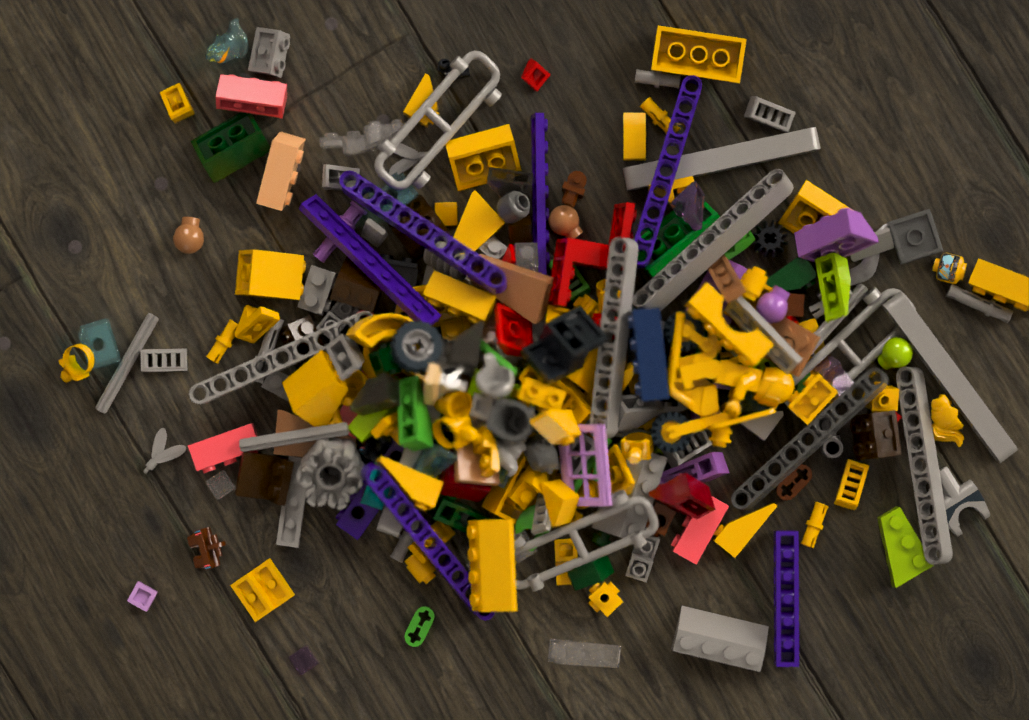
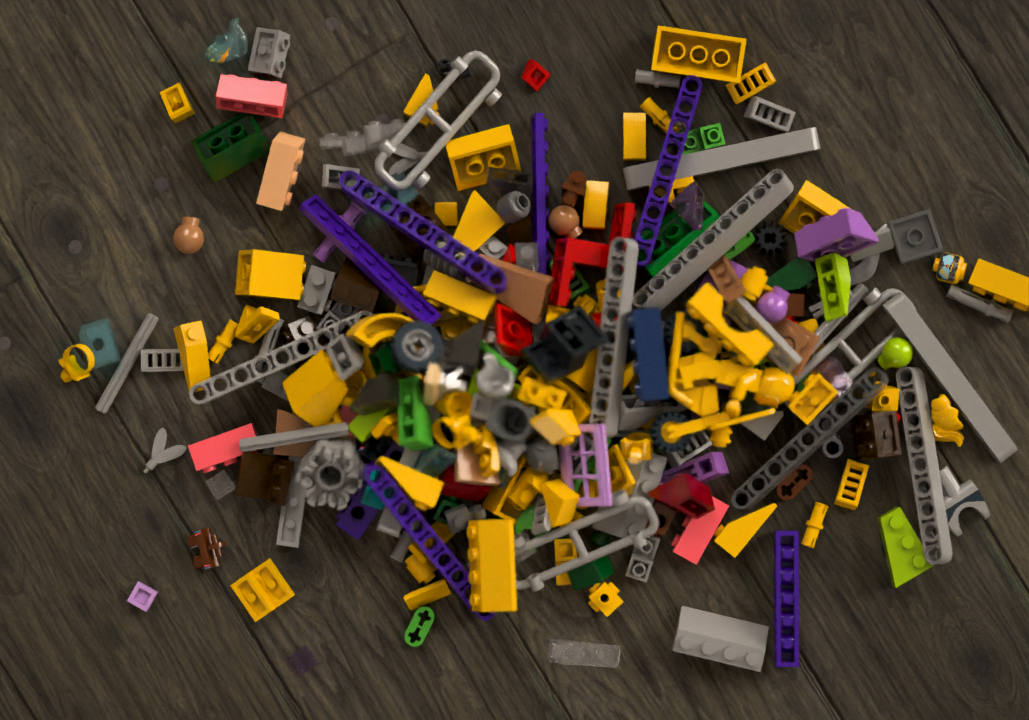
(193, 352): none -> yellow slope
(374, 233): light grey slope -> none
(427, 594): none -> yellow slope
(458, 517): none -> dark grey plate
(595, 205): none -> yellow slope
(704, 139): none -> bright green slope
(768, 75): none -> yellow slope

